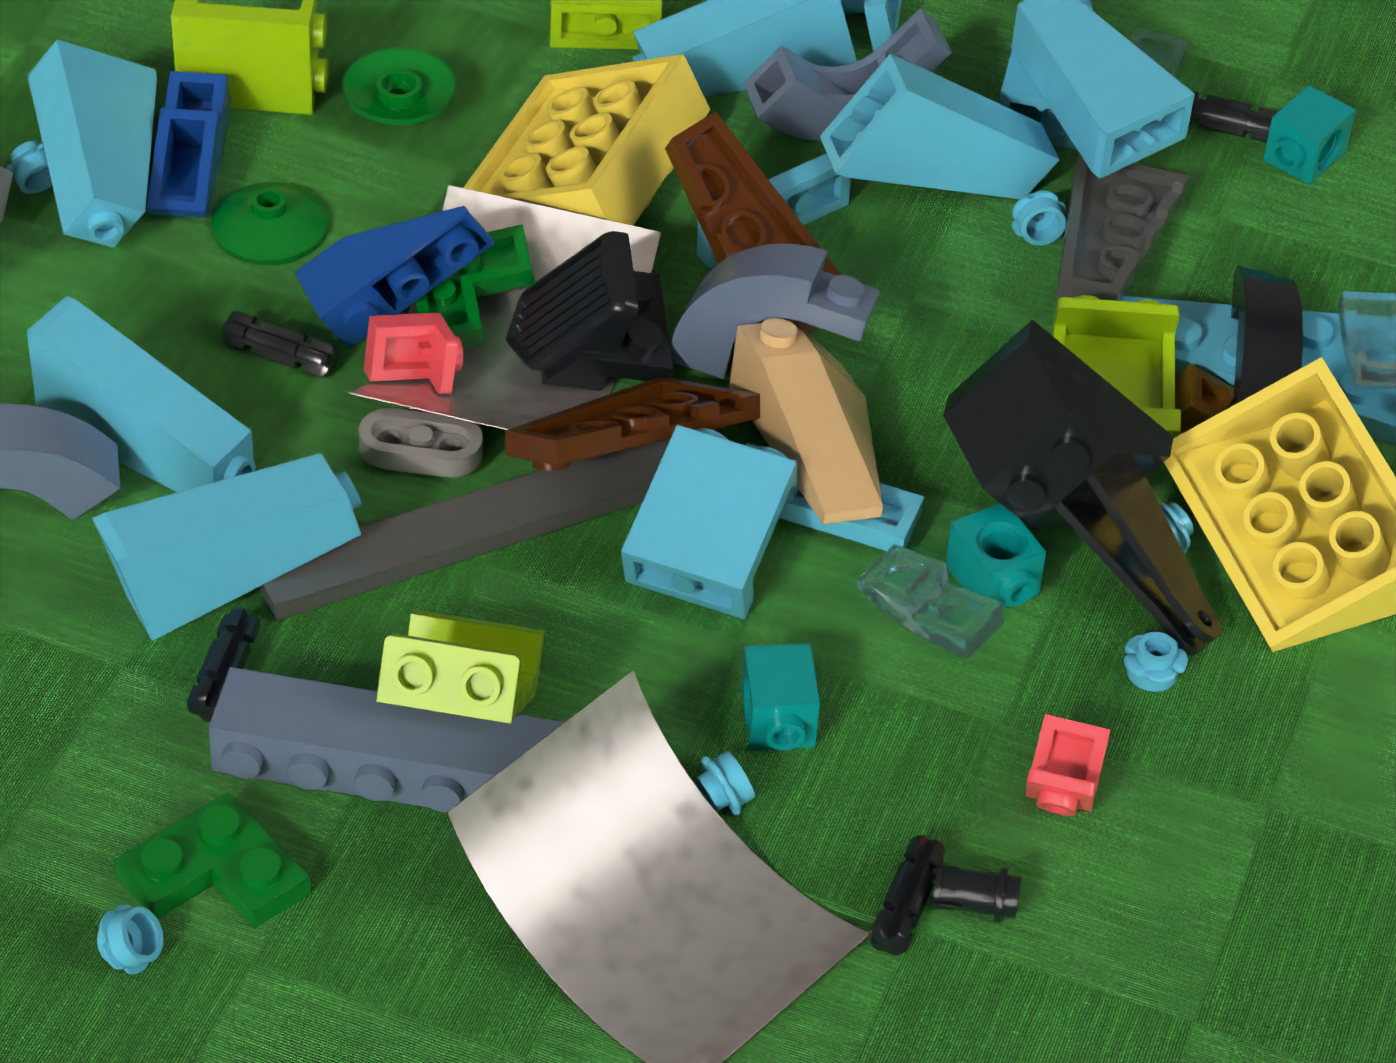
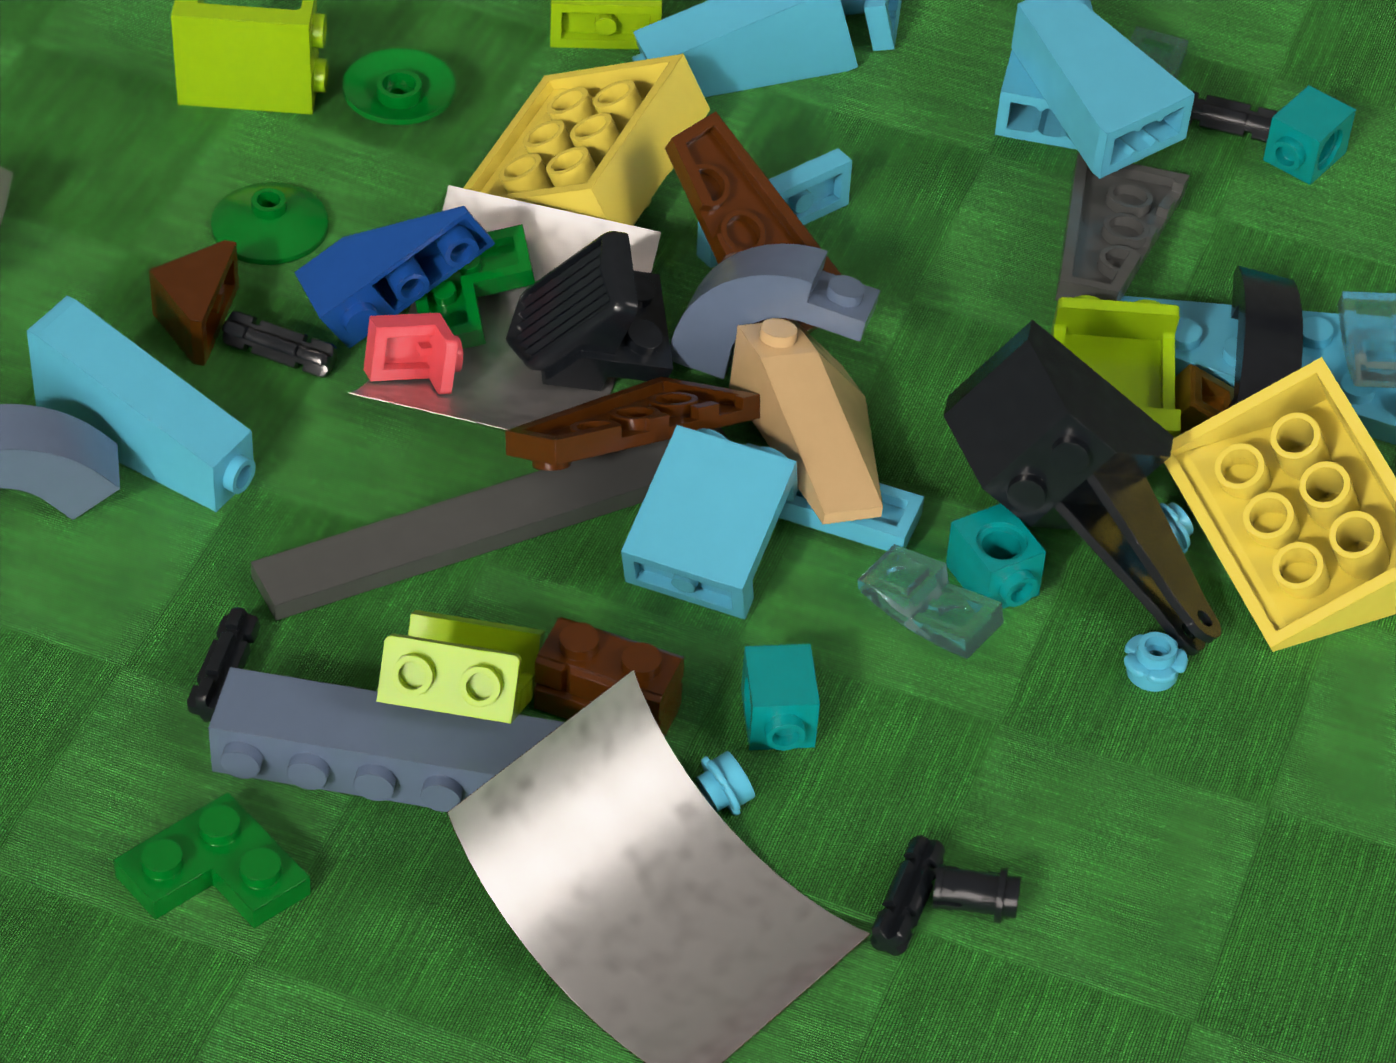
(30, 167): medium azure plate -> none
(96, 138): medium azure slope -> none
(130, 938): medium azure plate -> none
(189, 144): blue slope -> none
(195, 296): none -> reddish brown slope
(225, 538): medium azure slope -> none
(420, 442): light grey plate -> none
(585, 661): none -> reddish brown brick
(807, 97): sand blue arch -> none
(936, 135): medium azure slope -> none
(1044, 227): medium azure plate -> none
(1067, 765): coral bracket -> none

